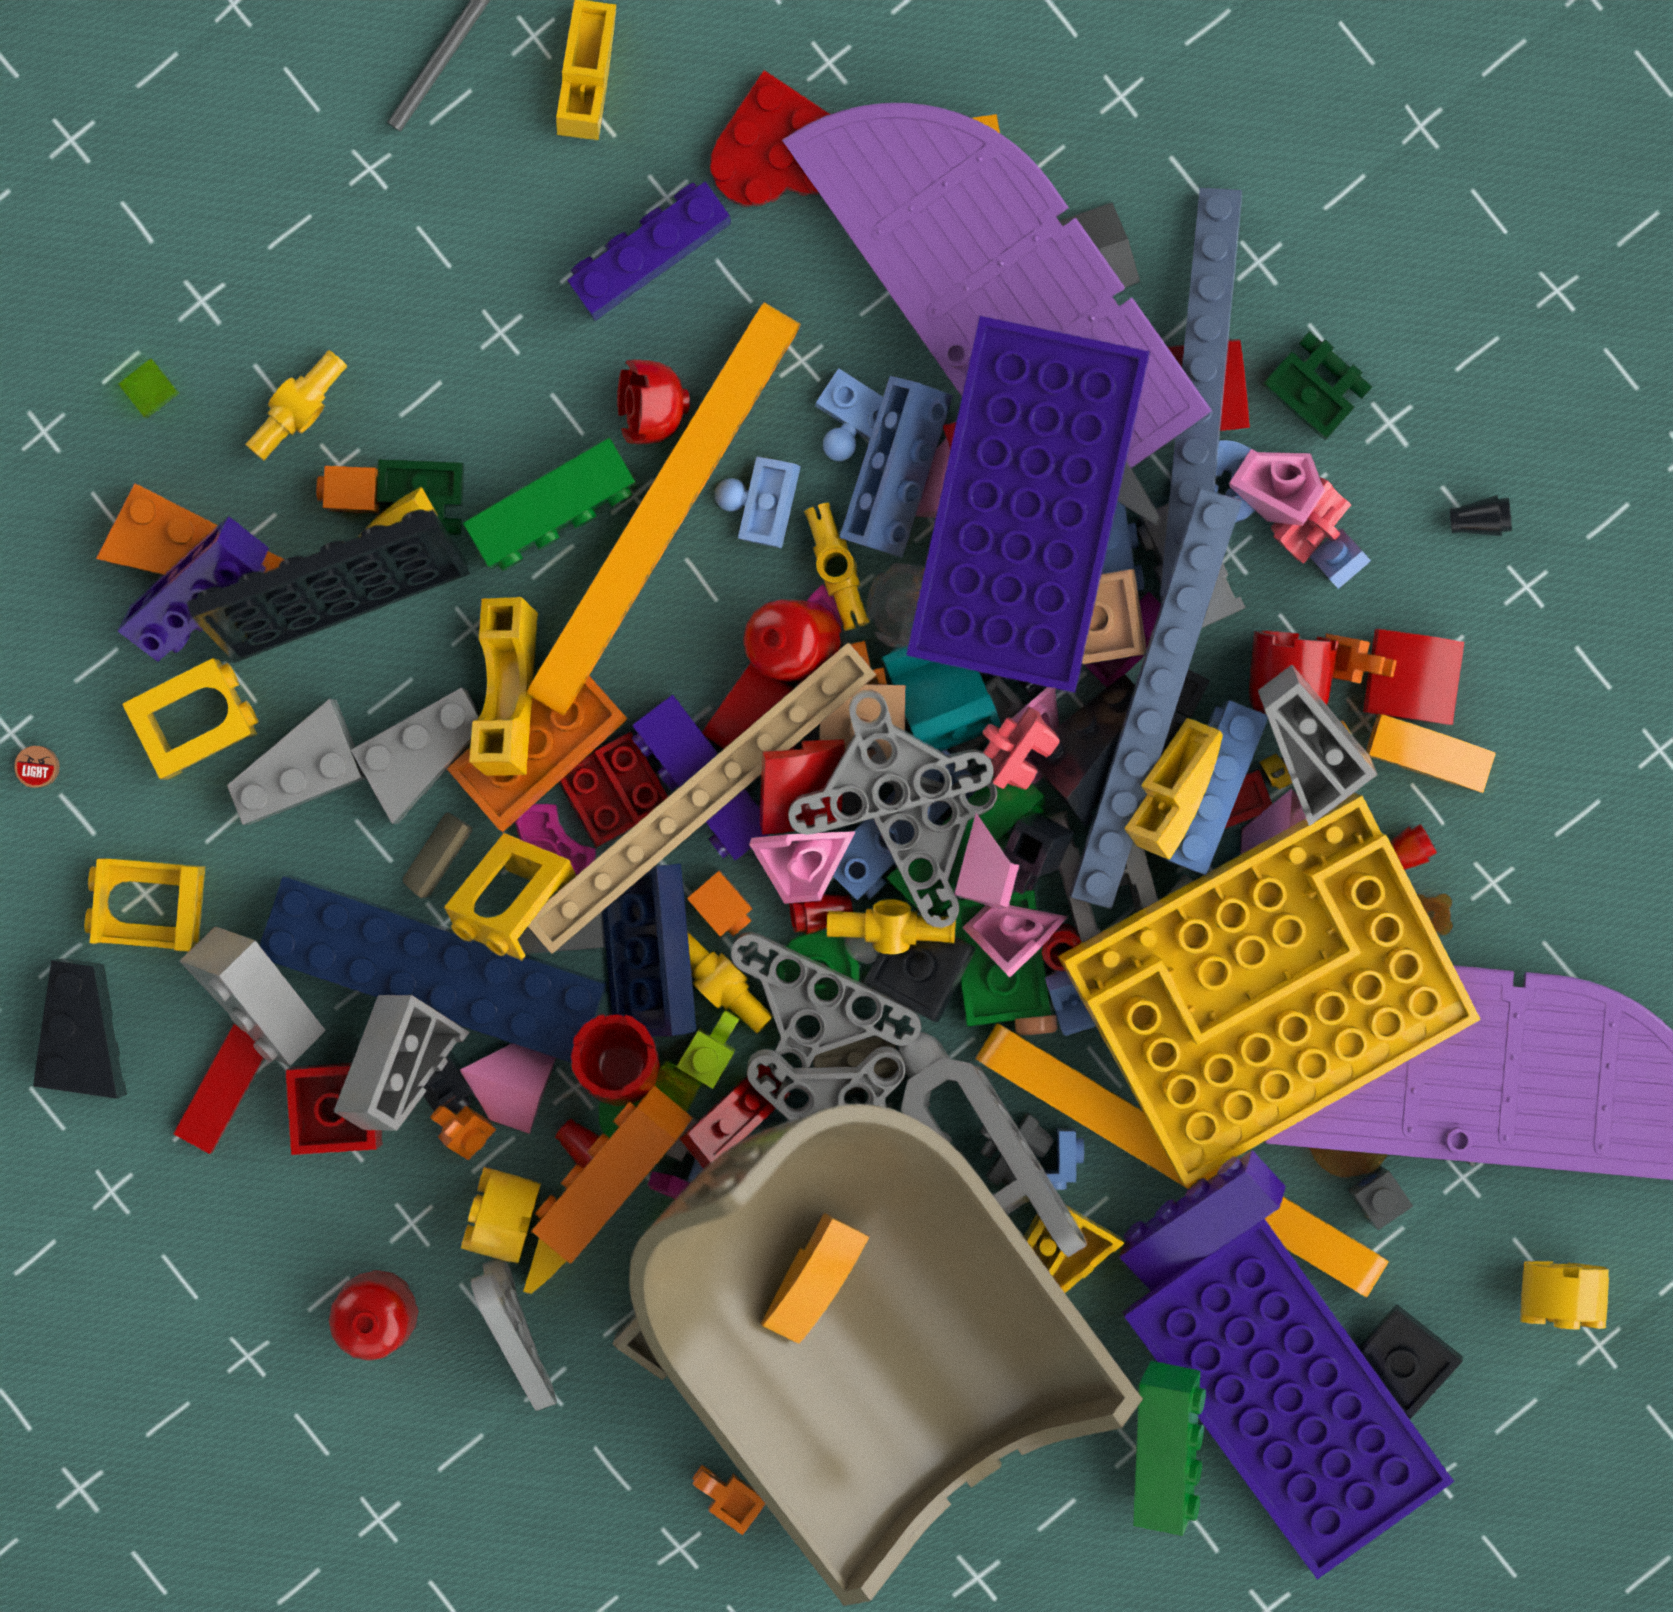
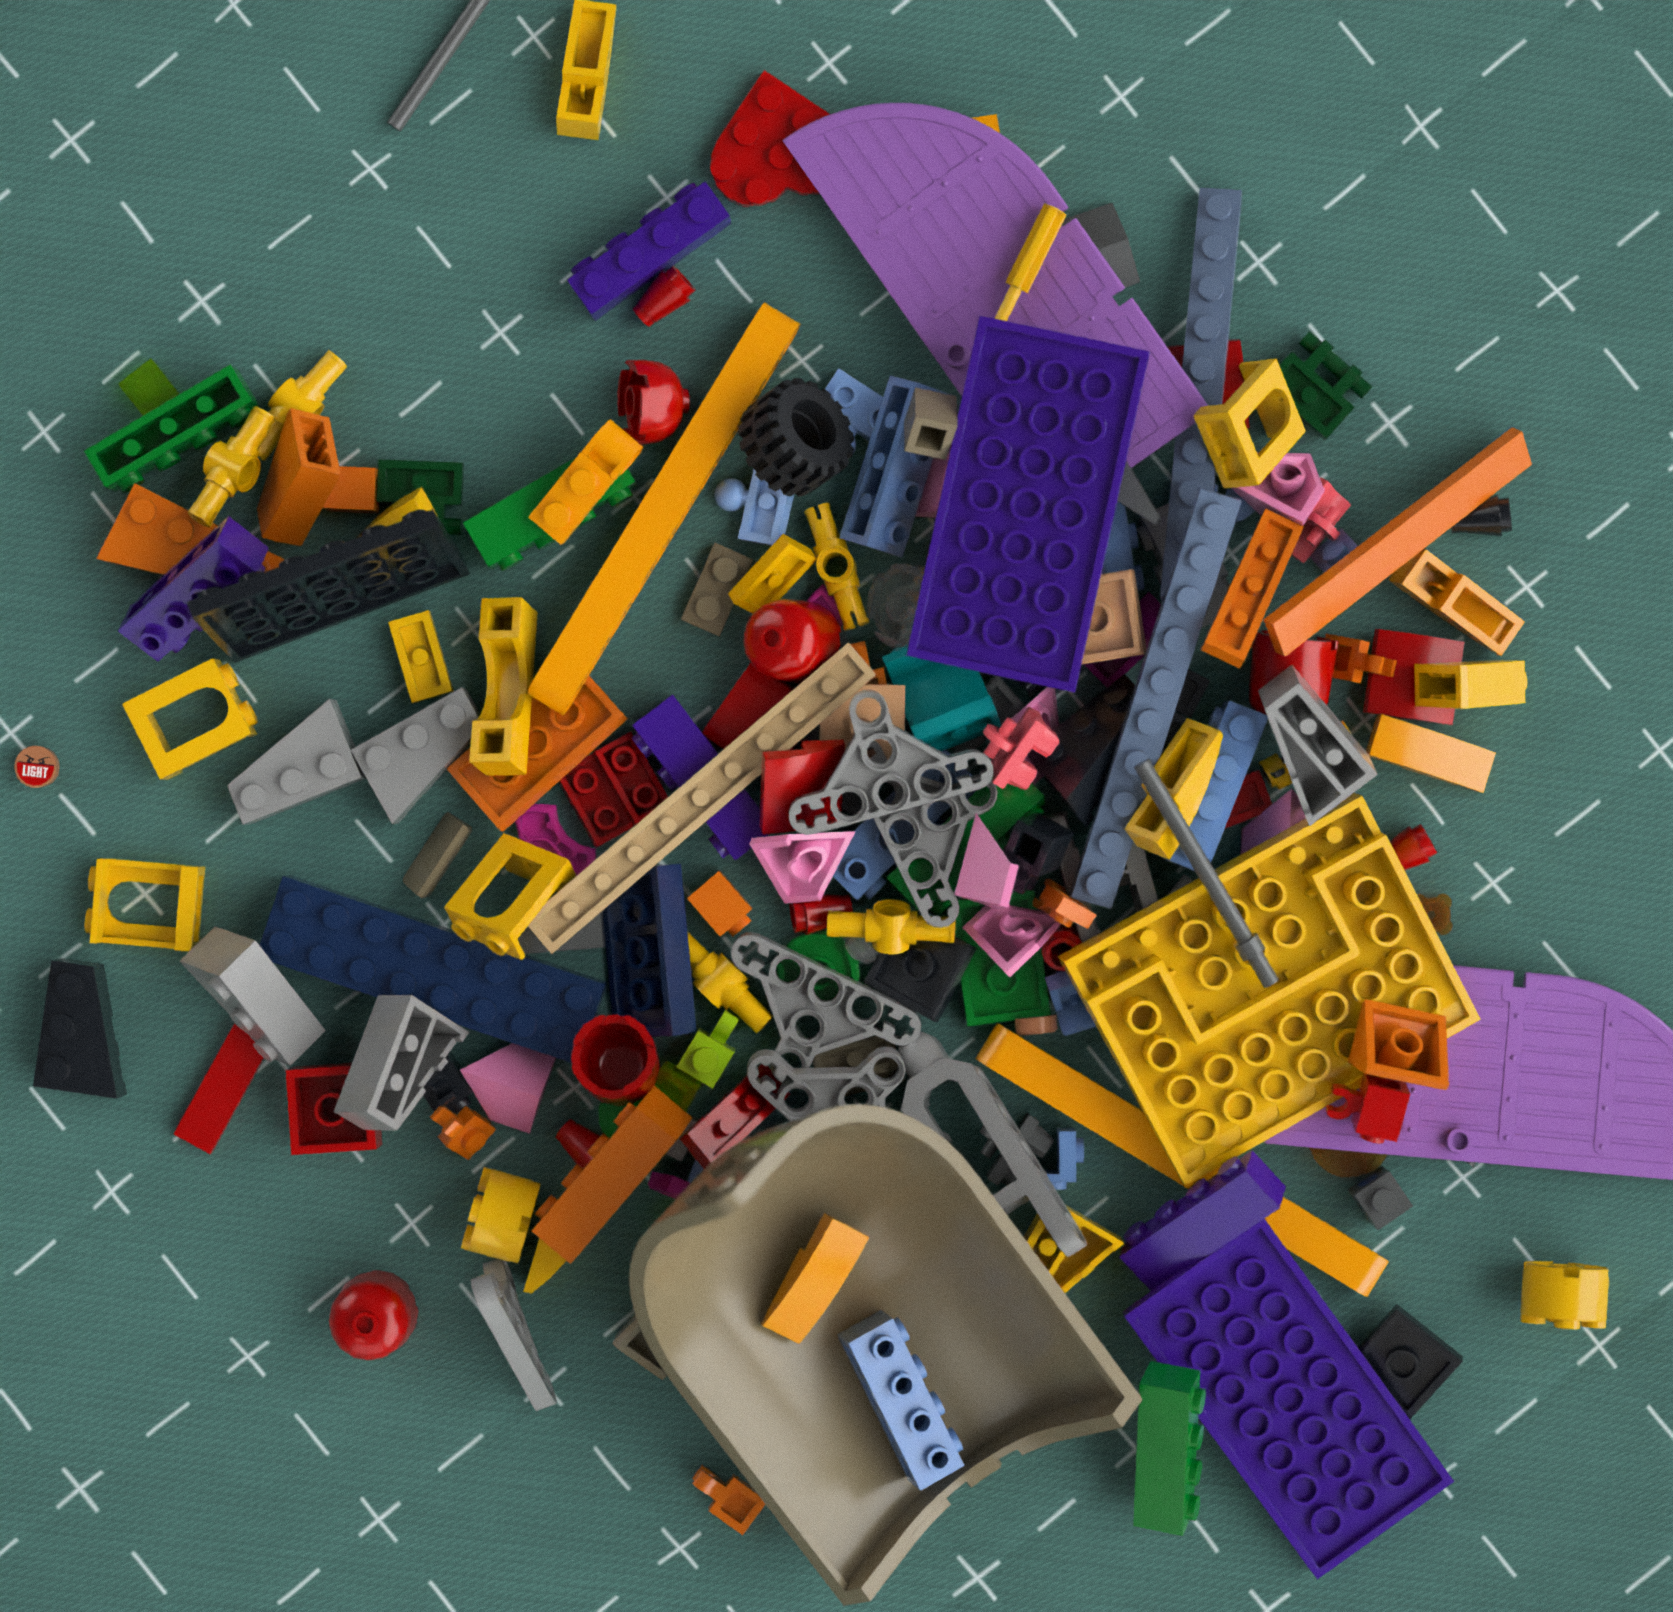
(171, 429): none -> green brick
(231, 466): none -> yellow pin
(298, 478): none -> orange slope
(420, 656): none -> yellow plate
(586, 481): none -> light orange plate
(664, 296): none -> red cone
(710, 600): none -> dark tan plate
(772, 574): none -> yellow plate
(796, 437): none -> black tyre
(901, 1399): none -> medium blue brick
(930, 423): none -> dark tan brick
(1031, 257): none -> yellow axle
(1062, 907): none -> orange plate
(1227, 434): none -> yellow panel
(1248, 944): none -> dark grey bar
(1252, 588): none -> orange plate
(1376, 1107): none -> red brick
(1397, 542): none -> orange tile
(1401, 1045): none -> orange slope
(1458, 601): none -> light orange slope
(1470, 684): none -> yellow slope

